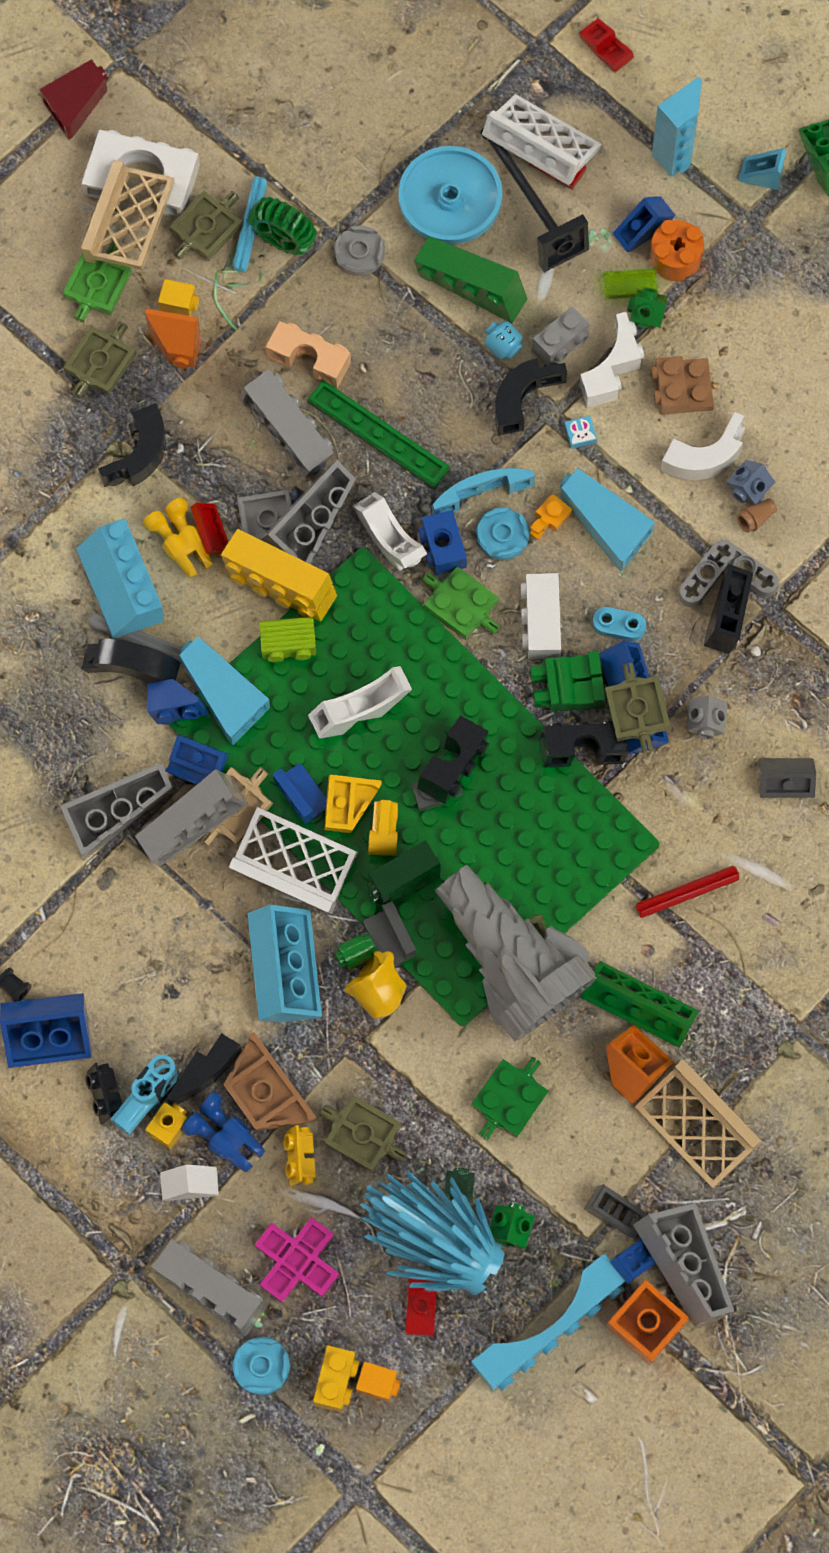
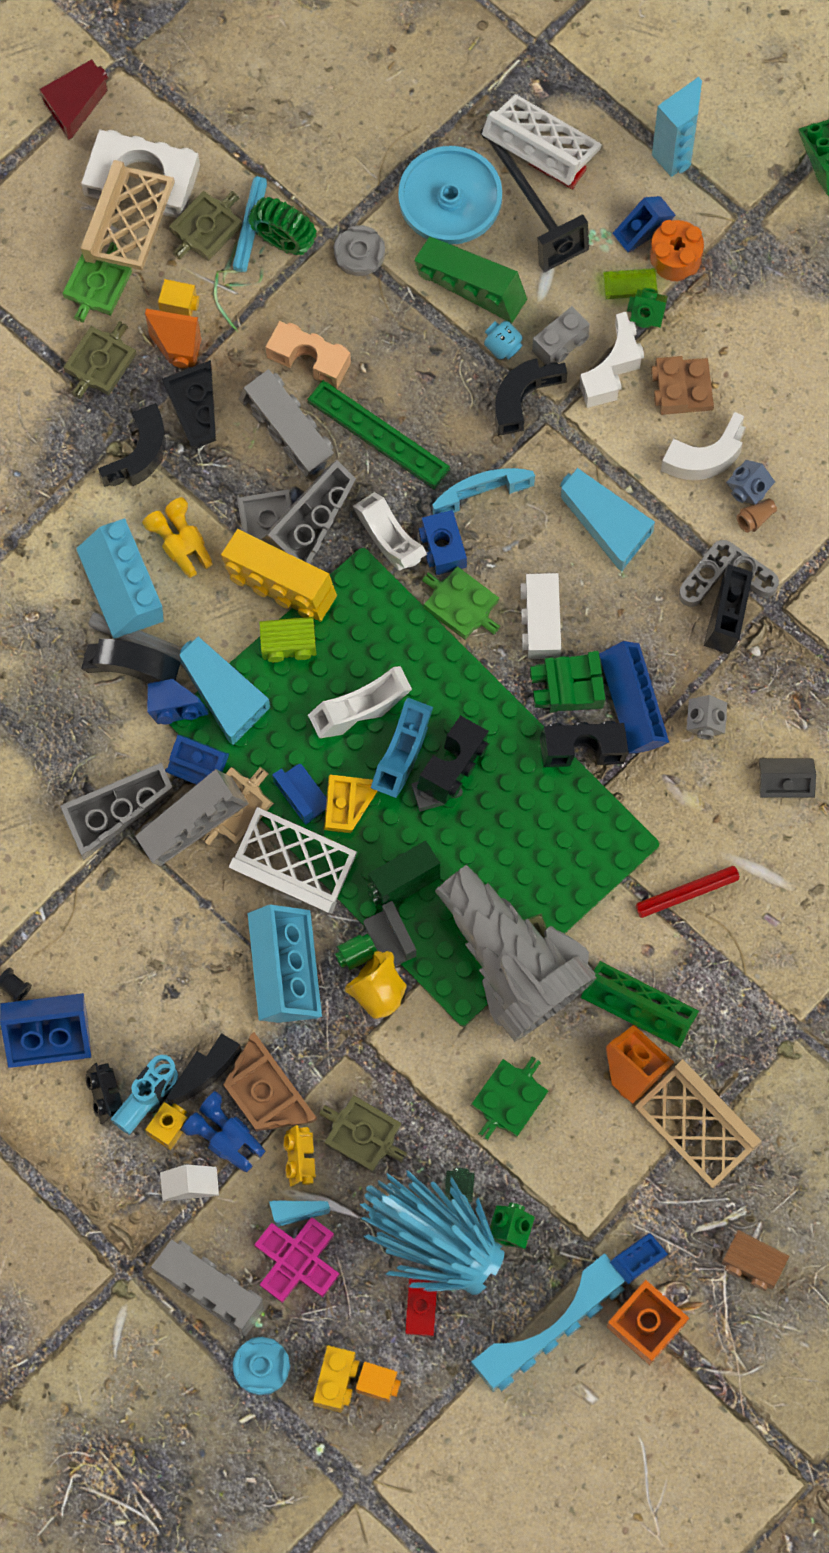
(194, 403): none -> black wing
(210, 527): red plate -> none
(294, 1211): none -> medium azure slope
(383, 834): yellow piece -> none
(404, 748): none -> dark azure arch
(502, 533): medium azure tile -> none
(550, 514): light orange plate -> none
(580, 432): tile -> none
(601, 1213): dark grey slope -> none
(605, 45): red slope -> none
(618, 625): medium azure plate -> none
(637, 708): olive plate -> none
(687, 1262): light grey wedge -> none
(754, 1260): none -> medium nougat brick
(763, 169): medium azure slope -> none

